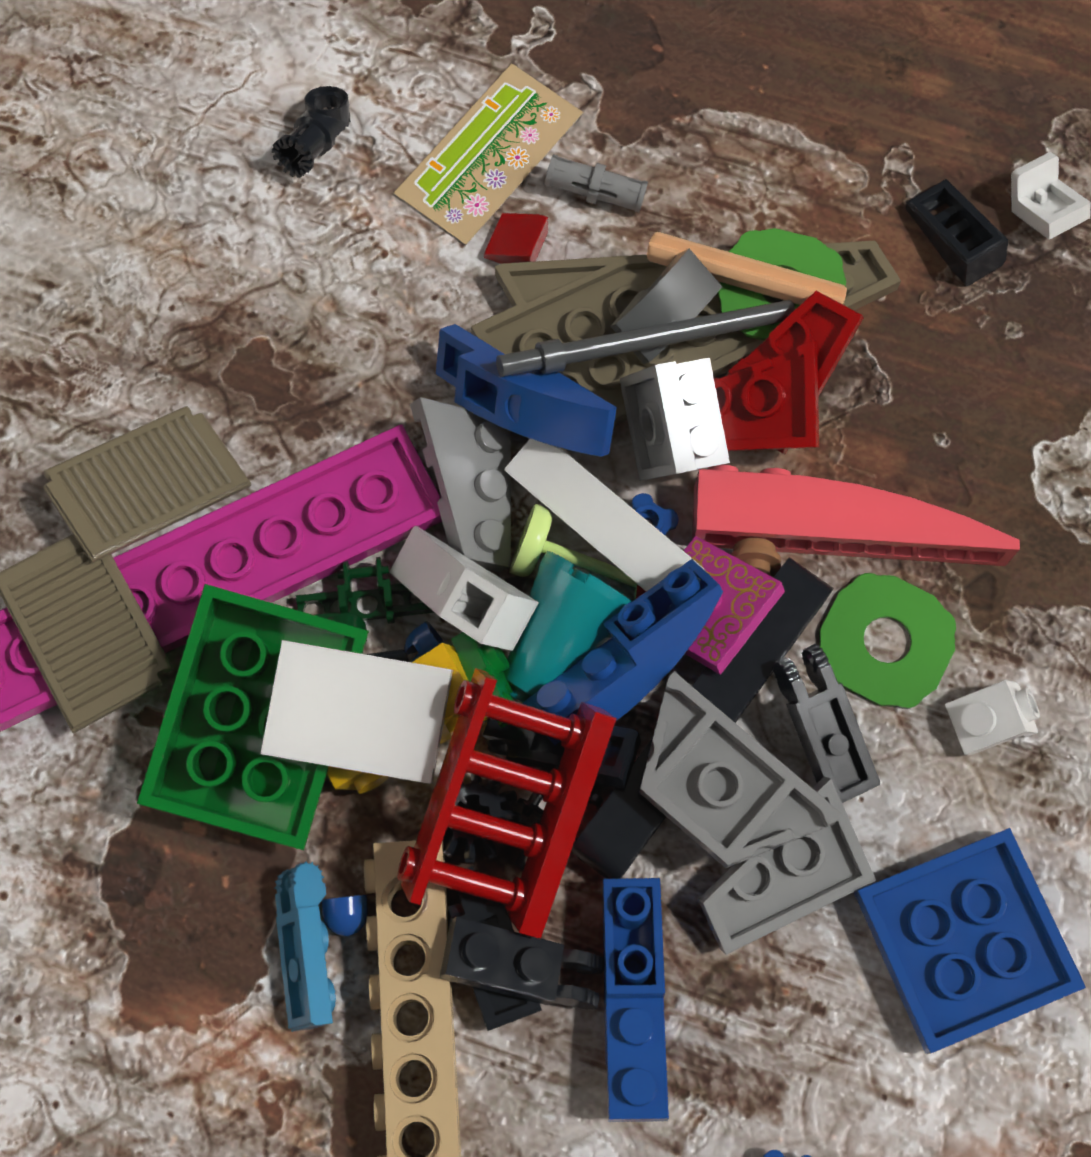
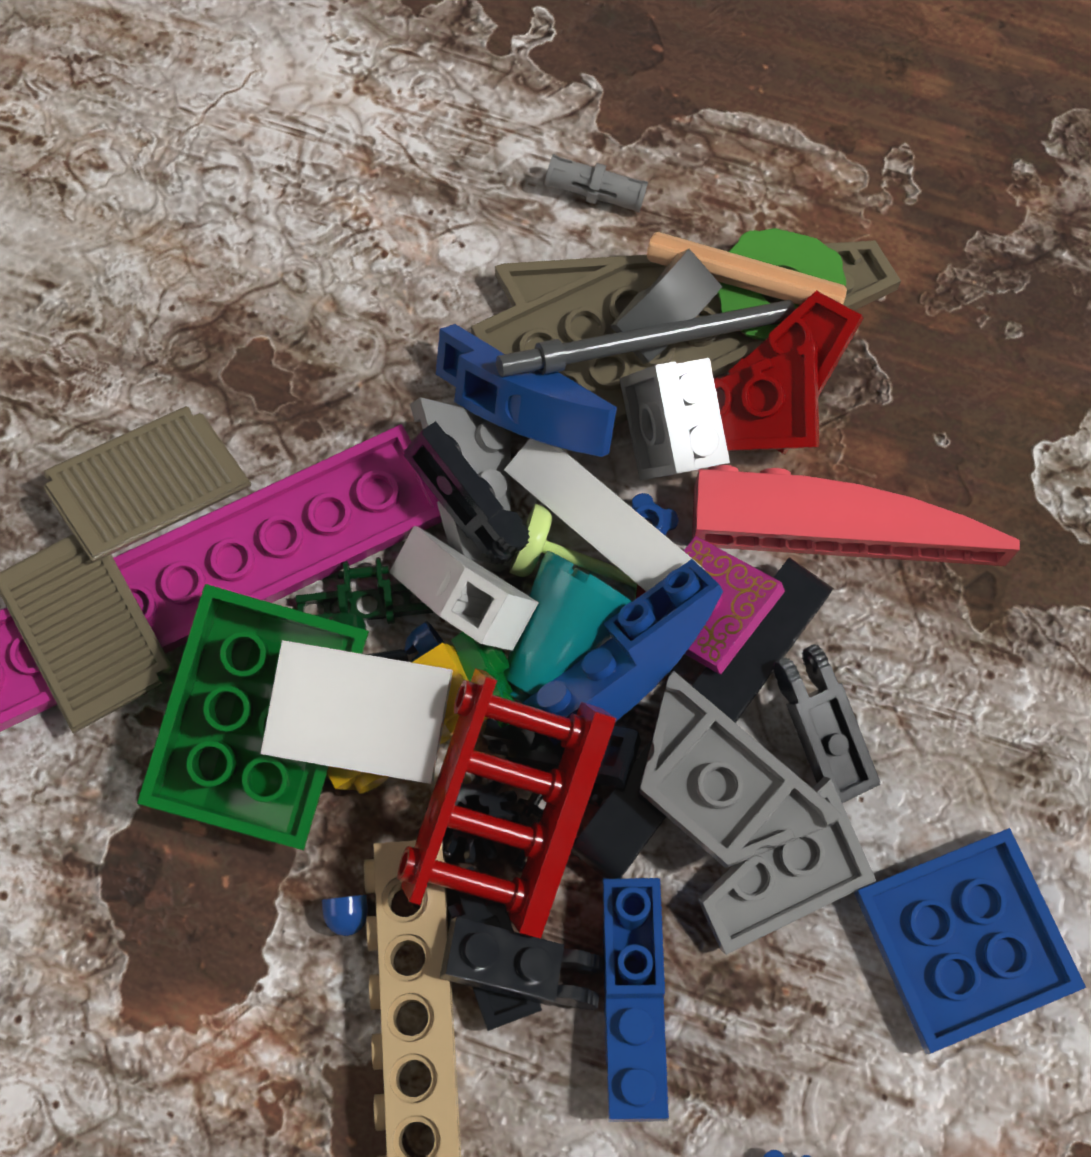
(303, 948): dark azure hinge -> none
(314, 130): black connector -> none
(466, 495): none -> black hinge
(488, 153): sticker -> none
(517, 238): red slope -> none
(759, 554): medium nougat plate -> none
(930, 633): bright green piece -> none
(969, 259): black slope -> none
(993, 716): white bracket -> none
(1044, 199): white bracket -> none

